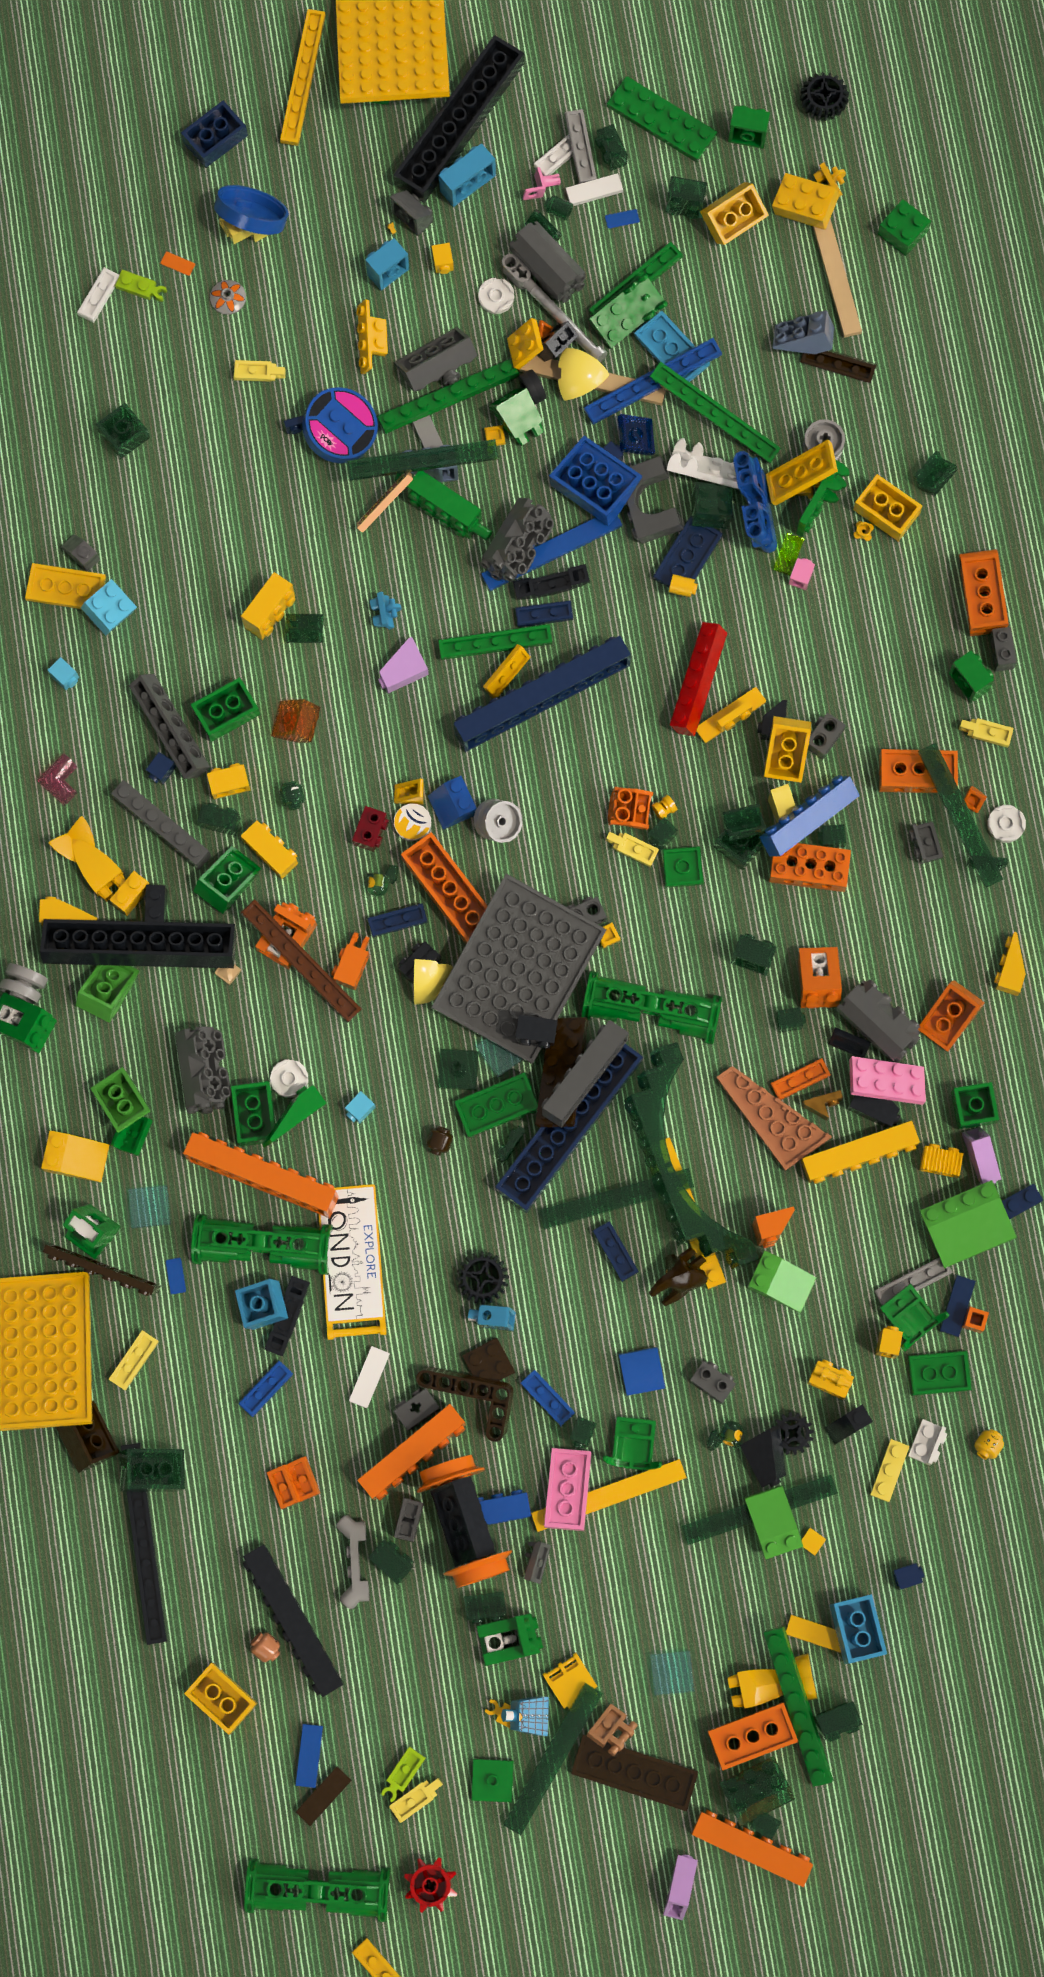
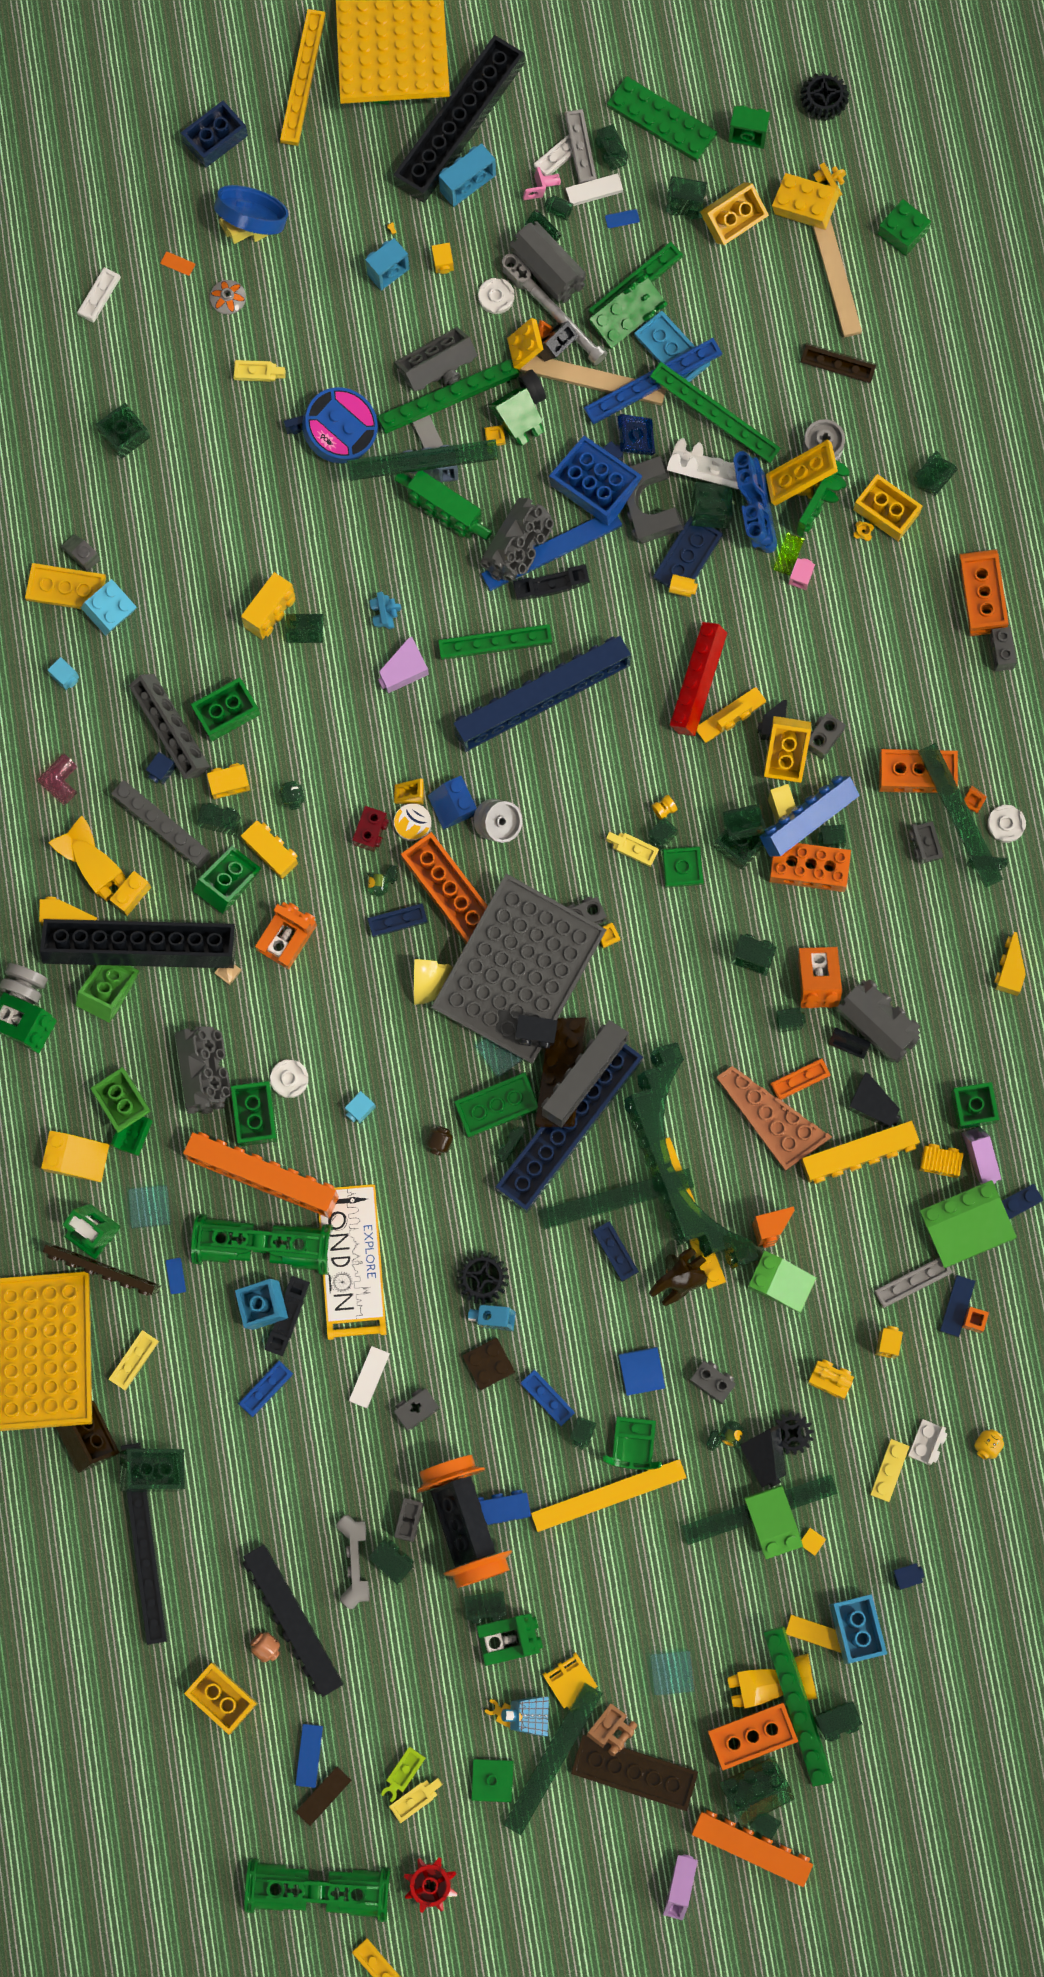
(139, 286): lime plate -> none
(156, 903): black brick -> none
(293, 1482): orange slope -> none
(296, 721): clear orange slope -> none
(299, 1108): green slope -> none
(300, 960): reddish brown tile -> none
(352, 963): orange hinge -> none
(371, 336): yellow bracket -> none
(384, 501): light nougat tile -> none
(411, 211): dark grey slope -> none
(412, 1452): orange brick -> none
(420, 951): black brick -> none
(458, 1069): clear green tile -> none
(474, 1391): dark brown beam -> none
(506, 671): yellow tile -> none
(537, 1562): dark grey plate -> none
(544, 613): dark blue tile -> none
(567, 1489): bright pink plate -> none
(579, 373): light yellow brick -> none
(600, 1006): green piece -> none
(629, 807): orange slope -> none
(805, 334): sand blue slope -> none
(817, 1104): pearl gold slope -> none
(848, 1424): black slope -> none
(887, 1080): bright pink plate -> none
(911, 1315): green piece -> none
(939, 1373): green tile -> none
(950, 1015): orange slope -> none
(971, 676): green brick -> none
(987, 731): light yellow hinge -> none

